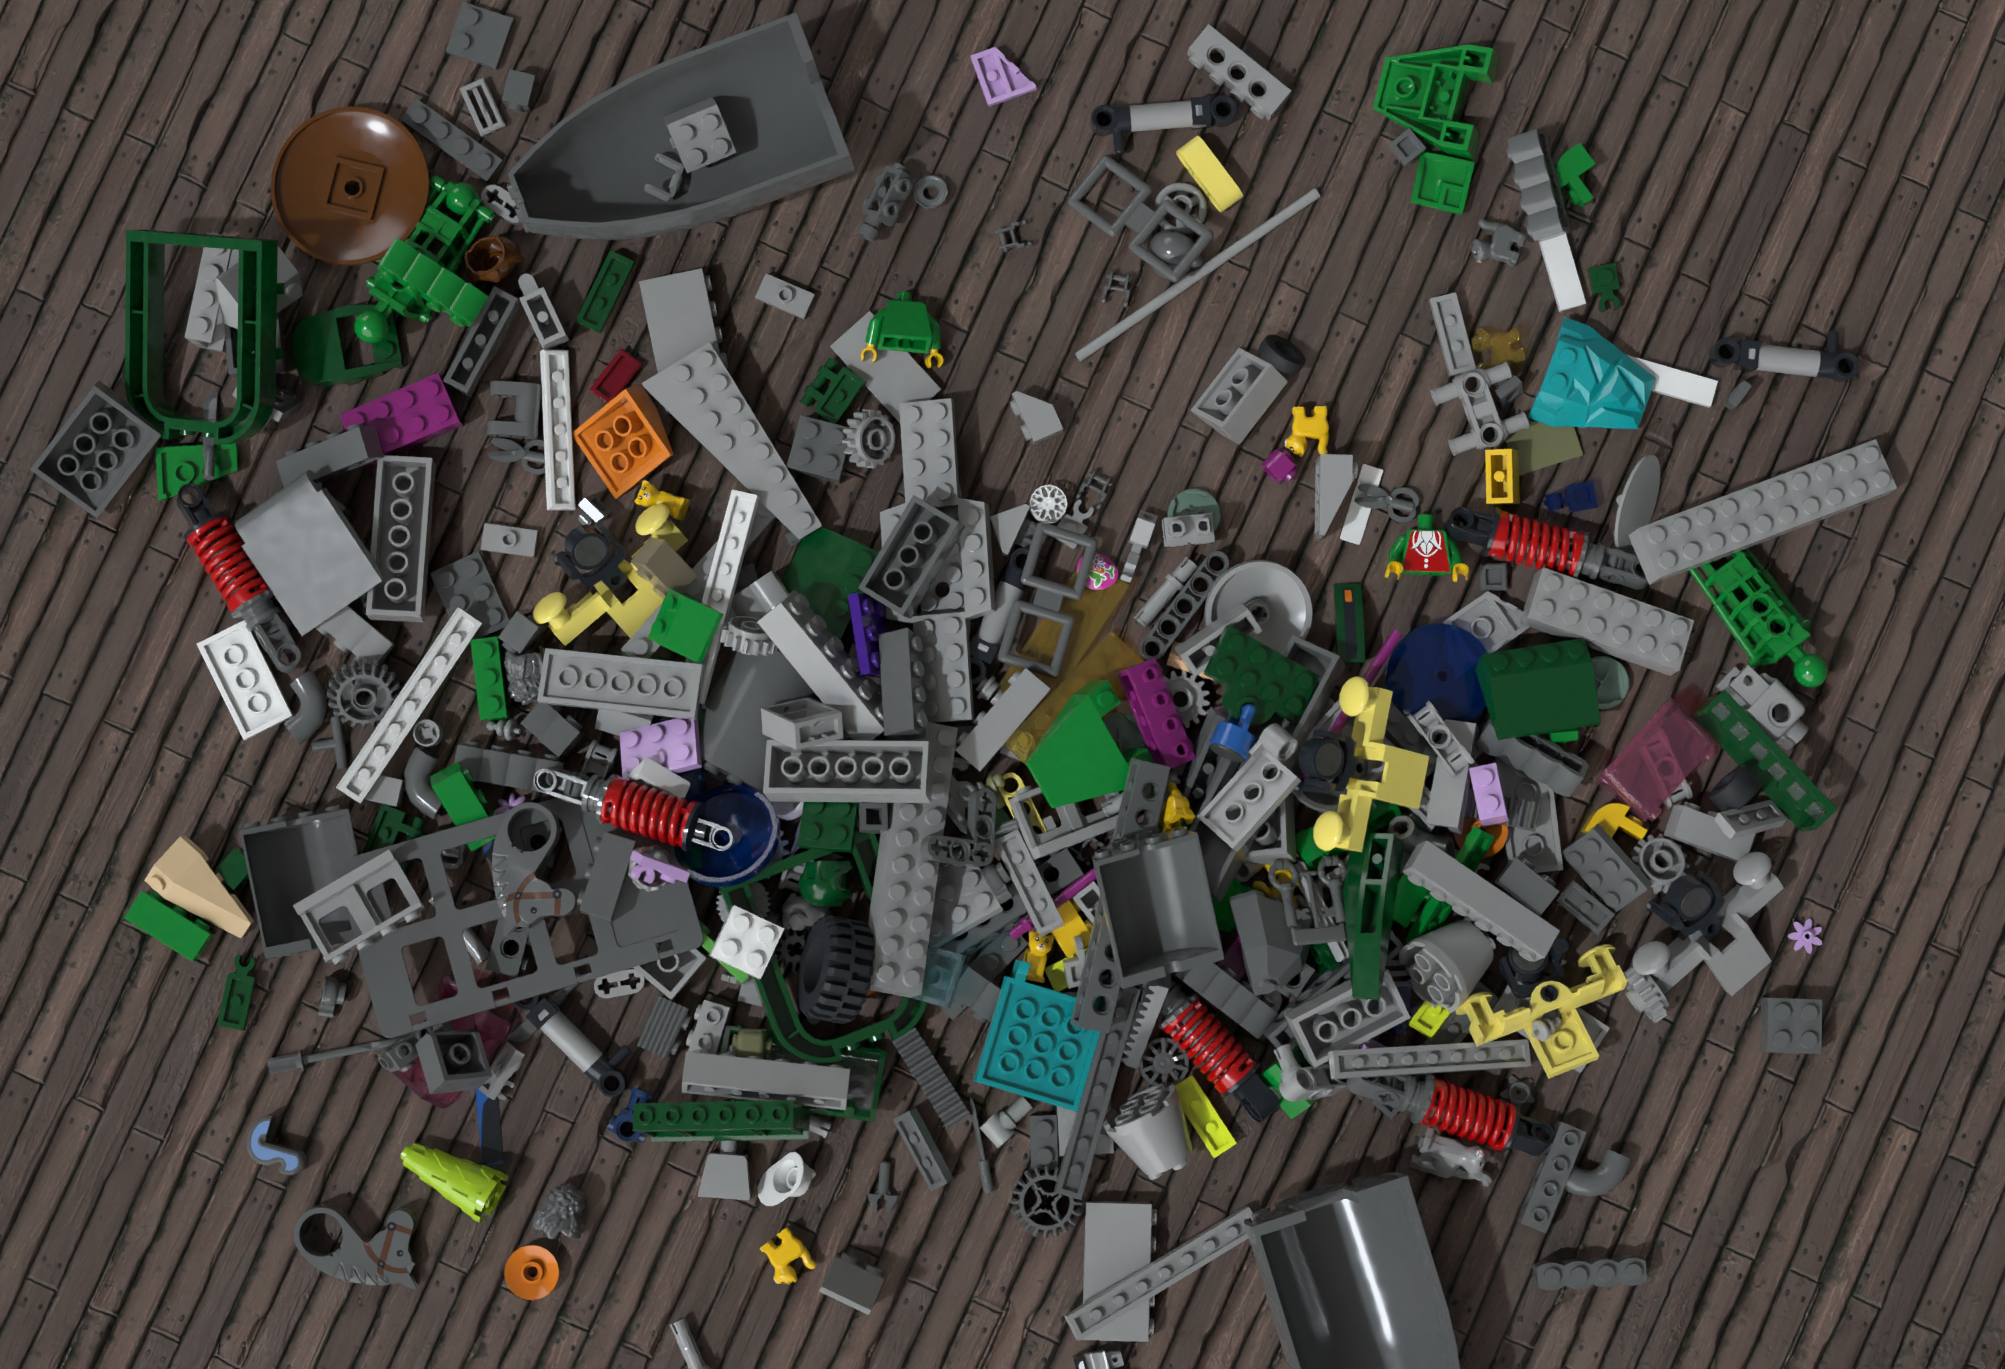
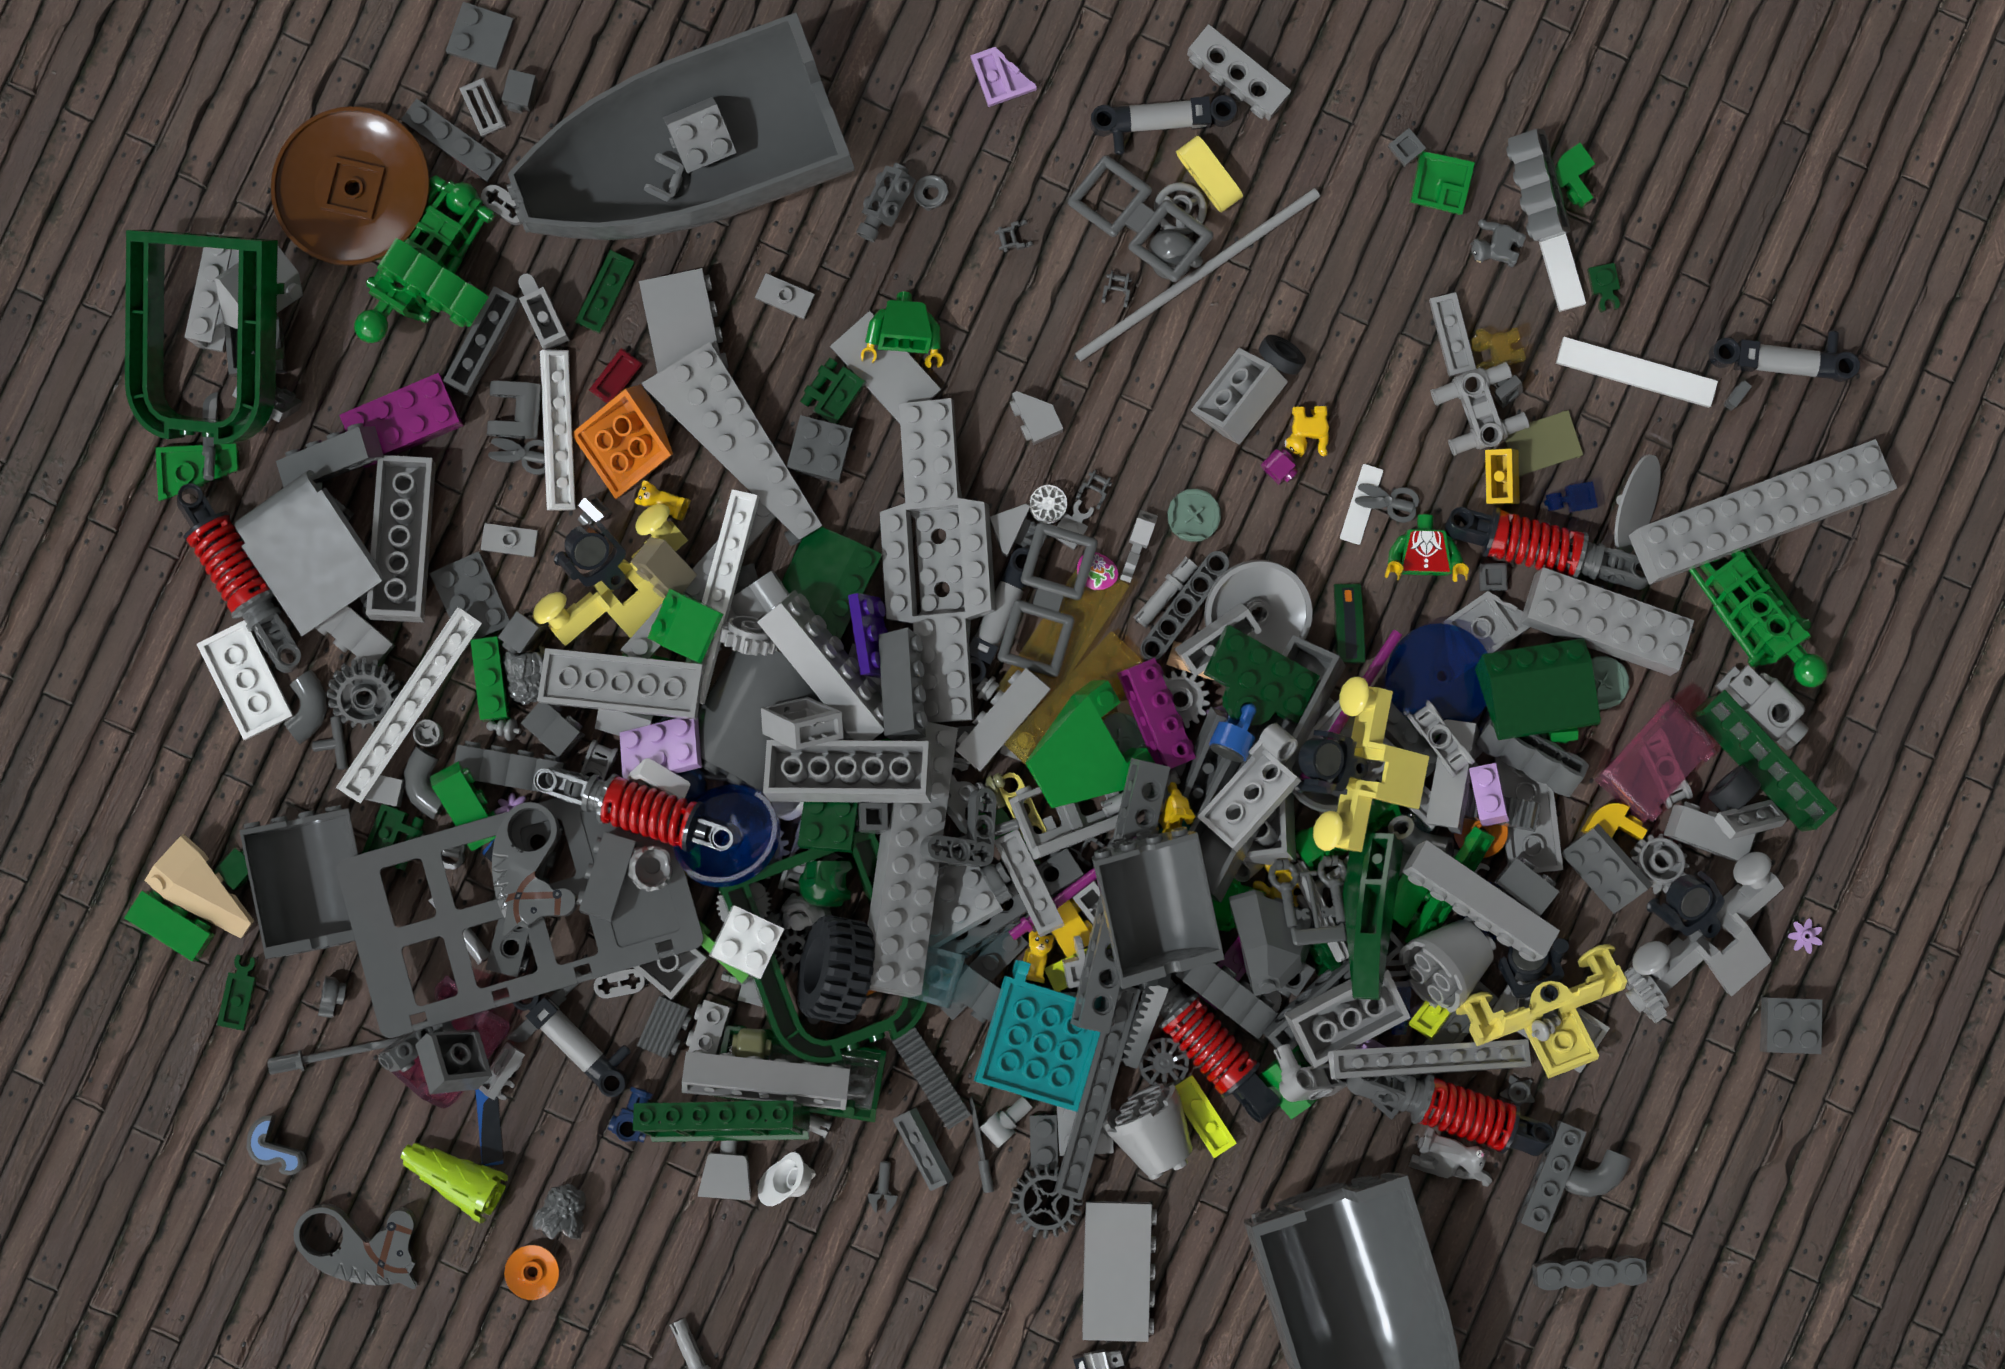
(96, 449): dark grey slope -> none
(319, 350): dark green slope -> none
(352, 893): light grey window -> none
(492, 260): reddish brown helmet -> none
(647, 863): lavender plate -> none
(782, 1255): yellow animal -> none
(852, 1283): light grey slope -> none
(869, 438): light grey gear -> none
(911, 557): dark grey brick -> none
(1159, 1275): light grey plate -> none
(1191, 528): light grey hips -> none
(1332, 481): light grey slope -> none
(1428, 90): green wedge -> none
(1584, 907): dark grey plate -> none
(1590, 383): teal wedge -> none

